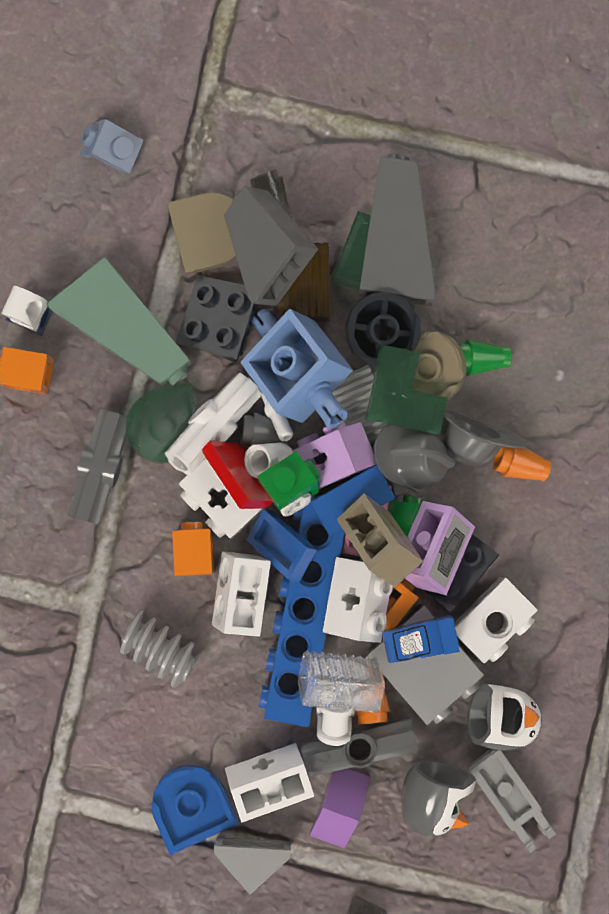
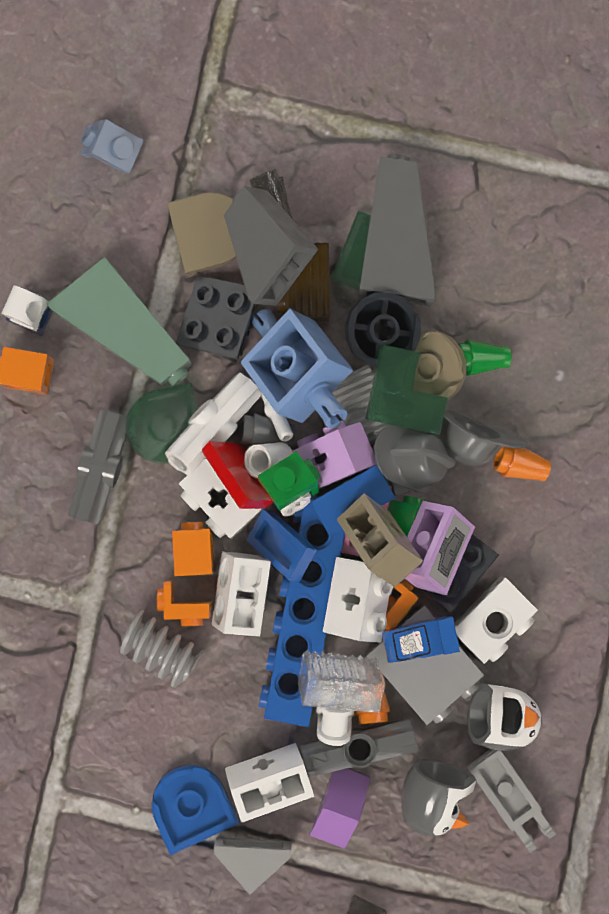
(189, 612): none -> orange bracket

